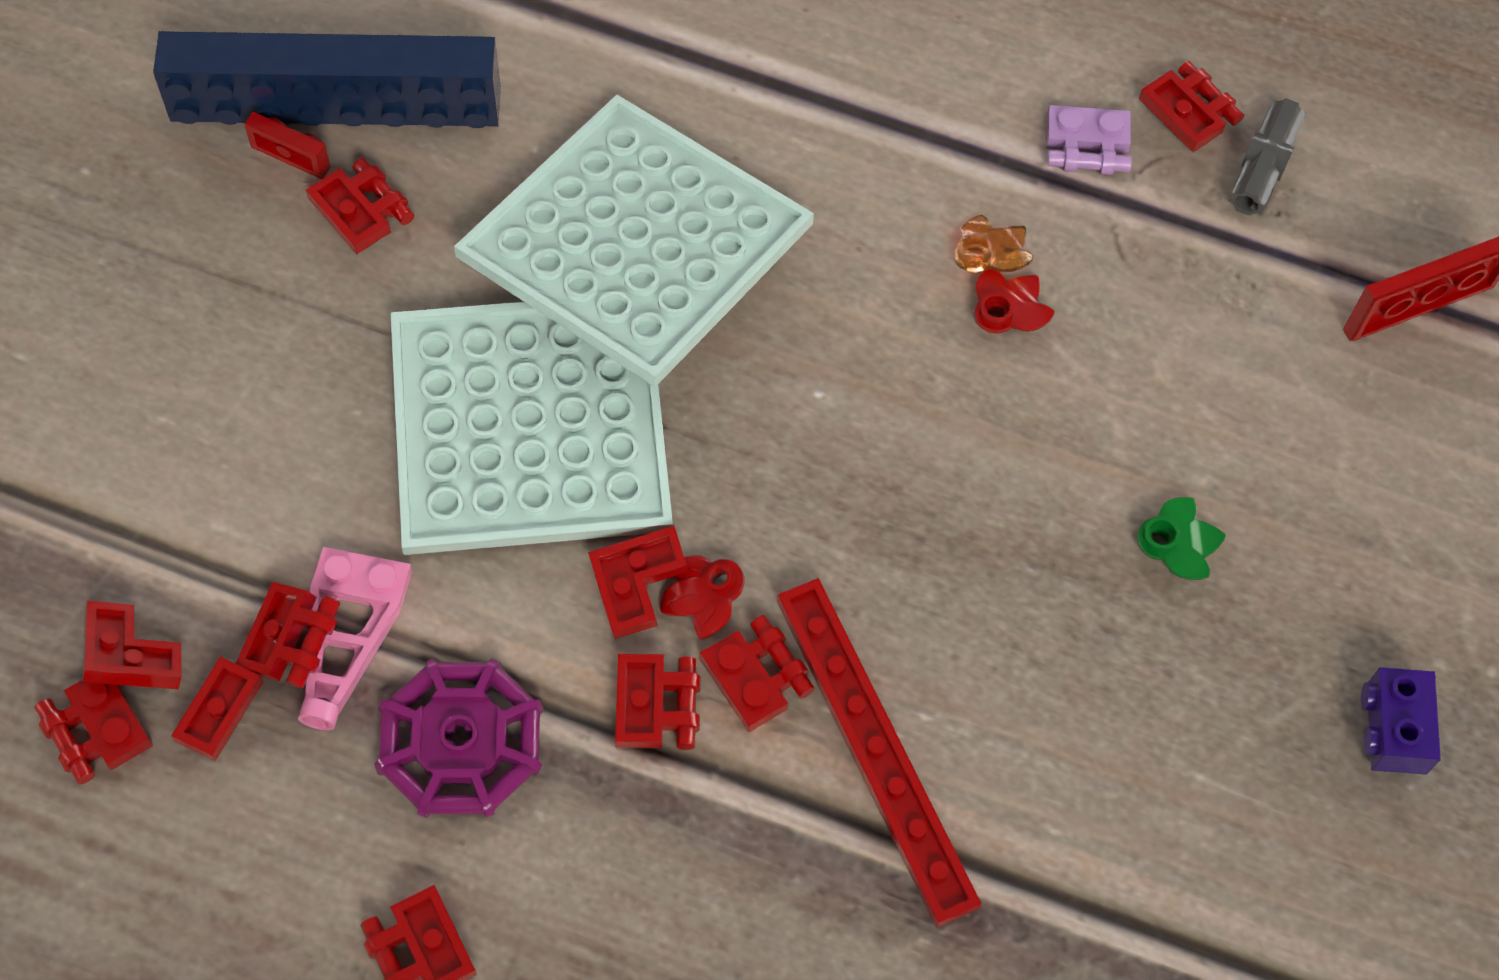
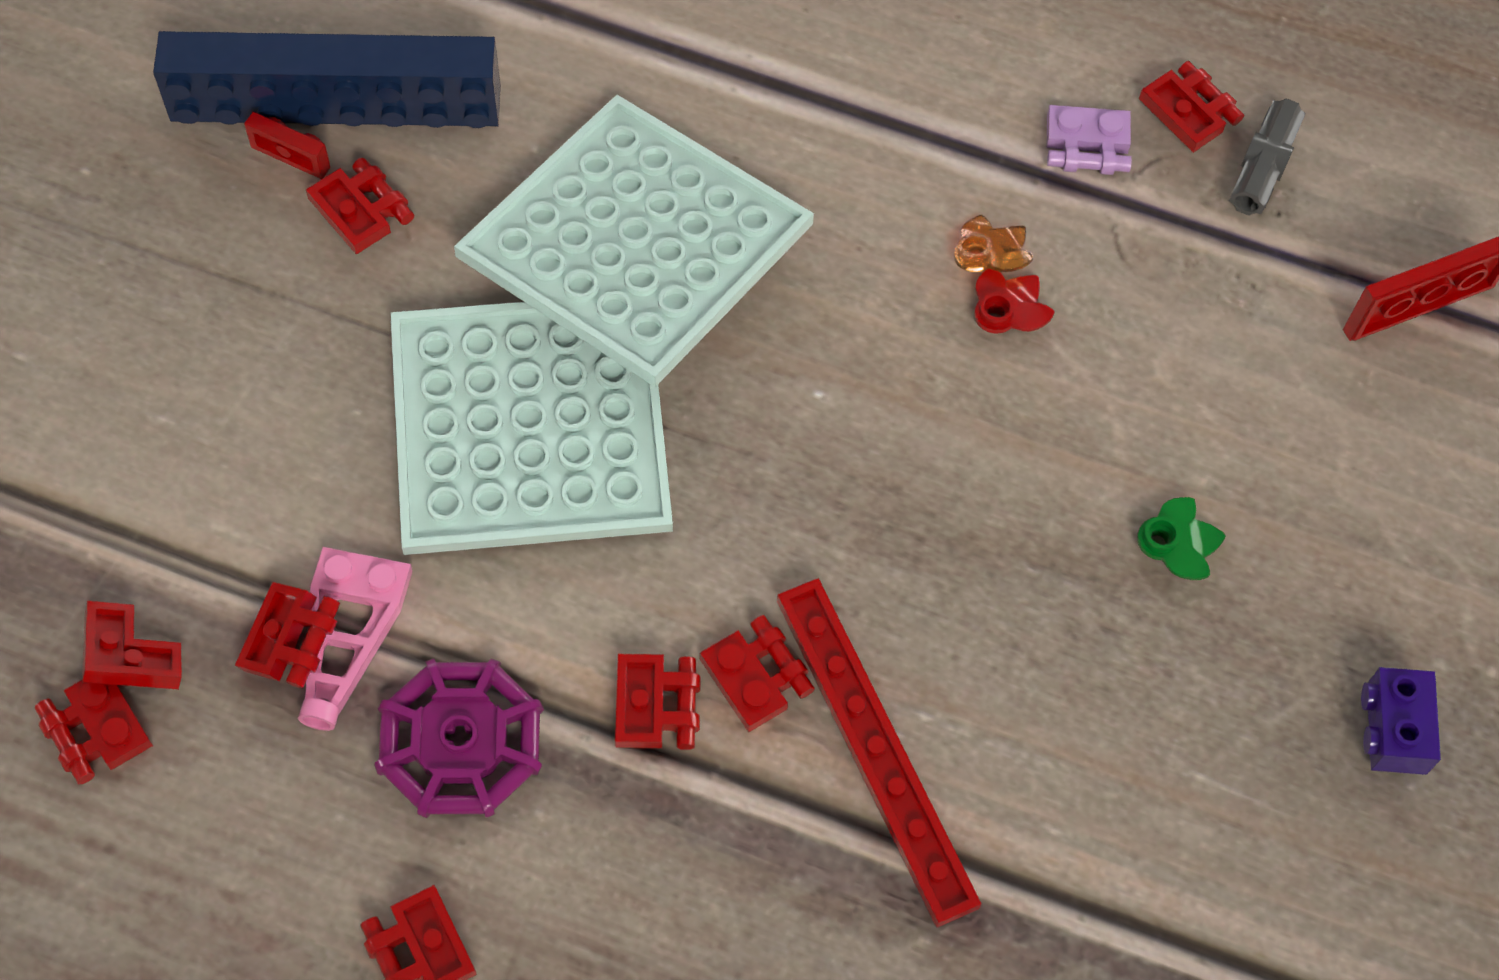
(217, 708): red plate -> none
(625, 571): red plate -> none
(699, 597): red plate -> none

